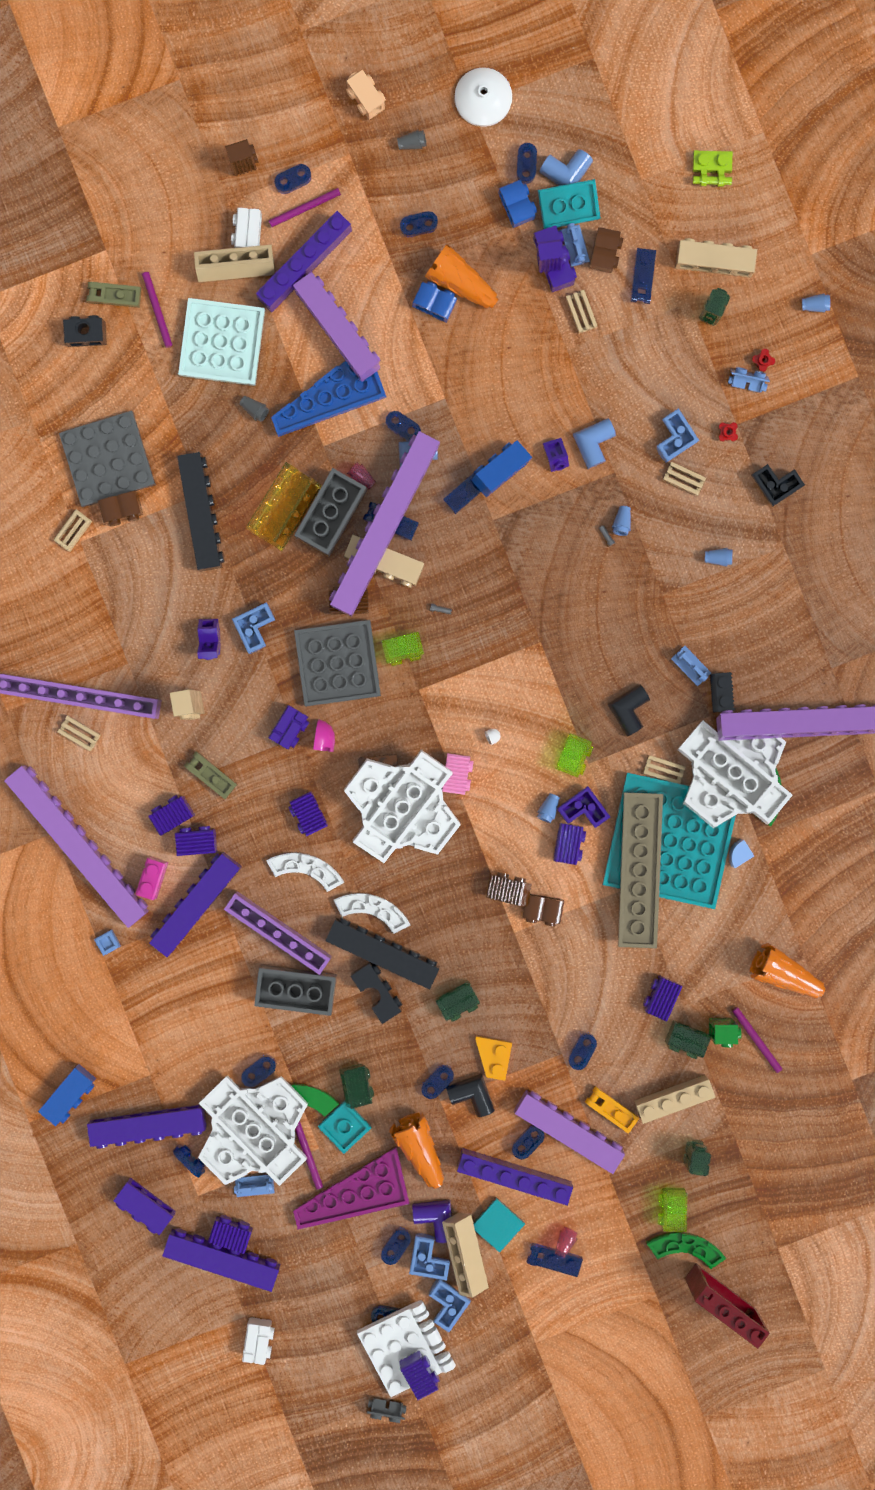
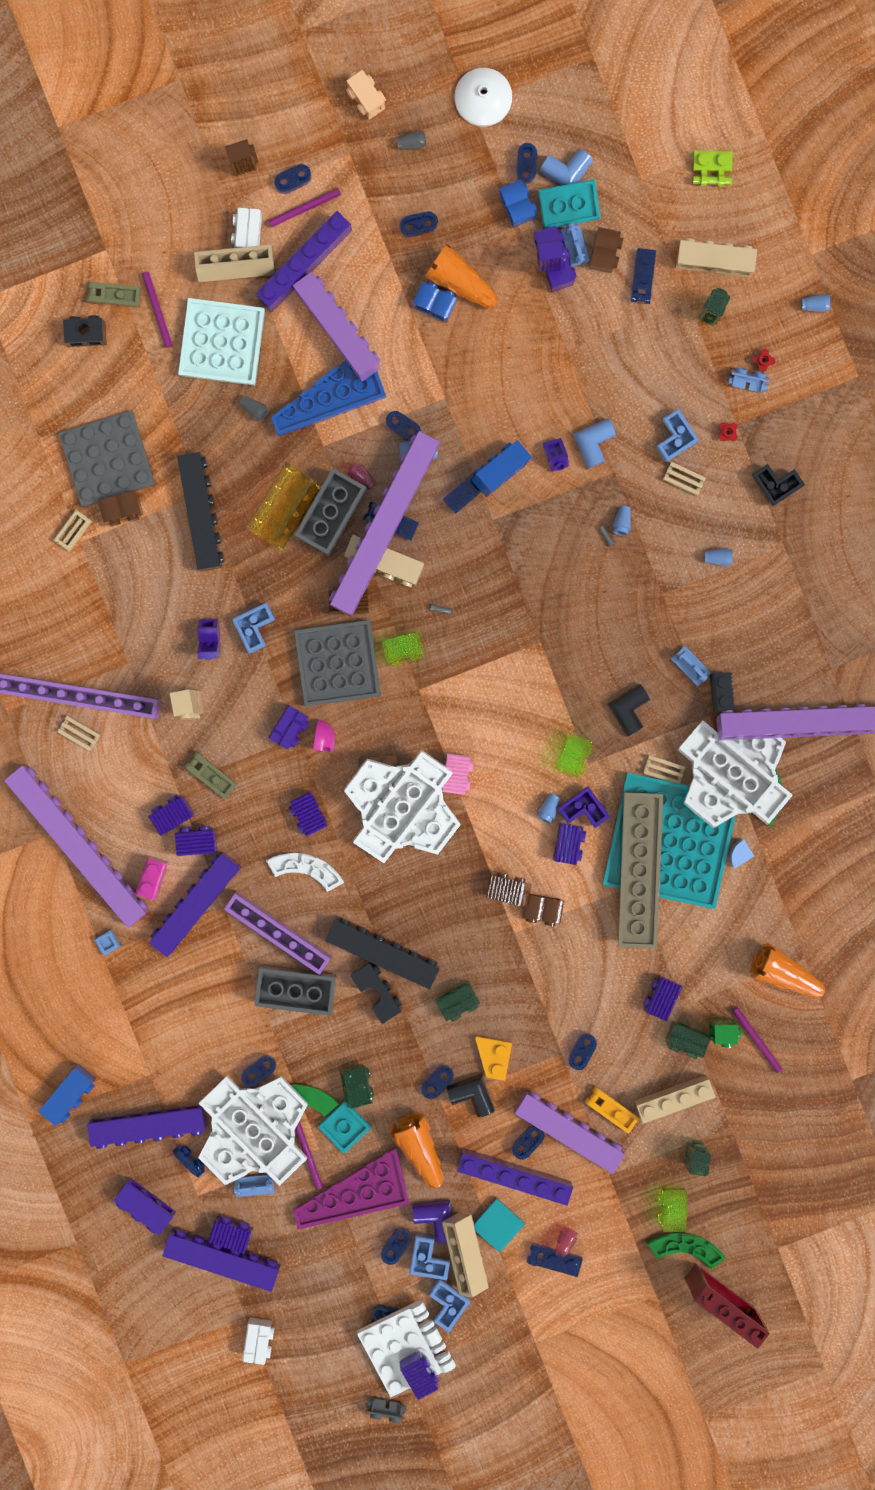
(375, 906): white tile -> none
(492, 736): white hinge -> none
(576, 296): tan tile -> none

